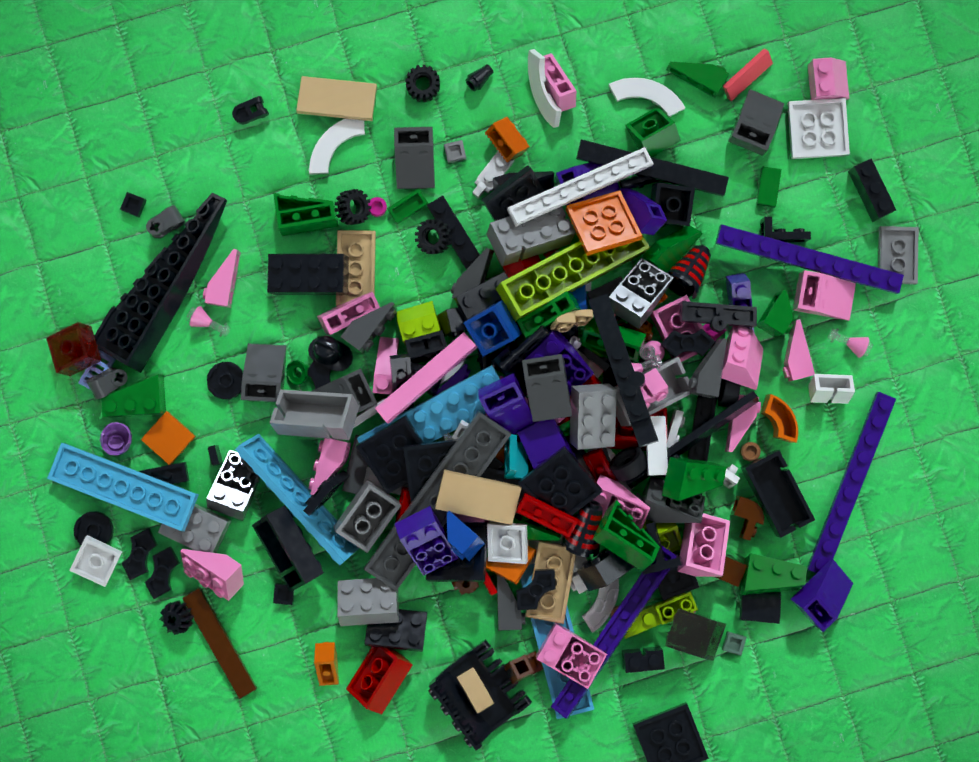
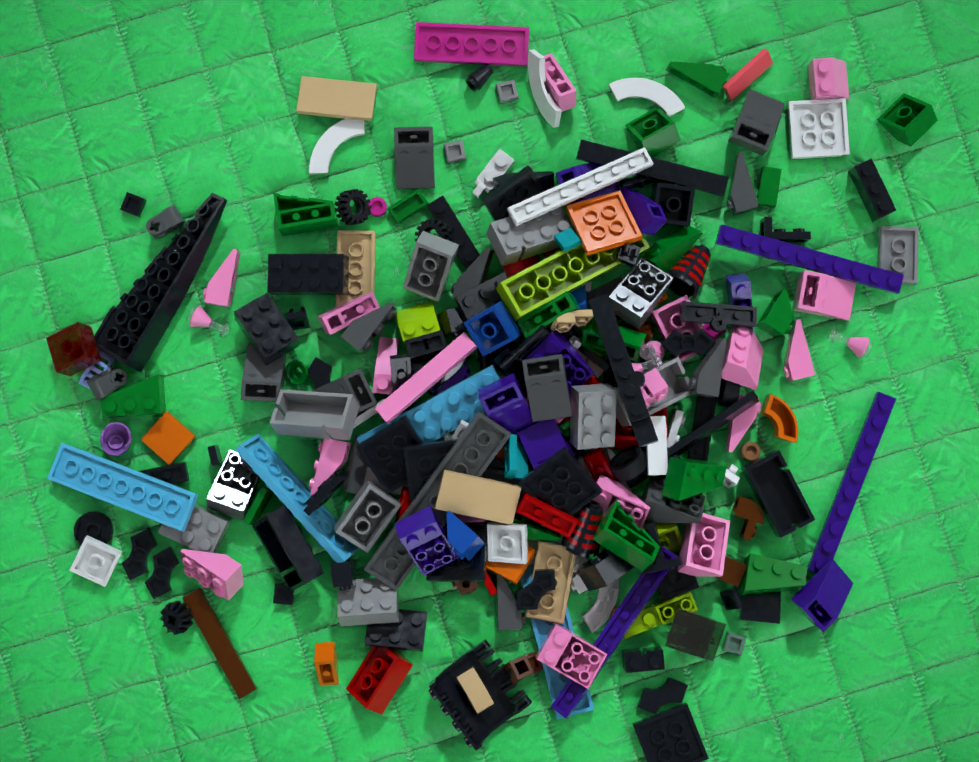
(225, 380): black tile -> none
(243, 113): black plate -> none
(258, 505): none -> green tile
(266, 328): none -> black brick
(298, 320): none -> black tile
(330, 353): black piece -> none
(344, 574): none -> black slope
(423, 72): black tyre -> none
(430, 266): none -> light grey brick
(471, 44): none -> dark pink plate
(507, 91): none -> light grey tile
(507, 139): orange brick -> none
(567, 240): none -> teal tile
(628, 254): none -> black tile
(655, 698): none -> black tile
(731, 599): none -> black tile
(741, 192): none -> dark grey slope
(831, 387): white piece -> none
(908, 119): none -> green slope

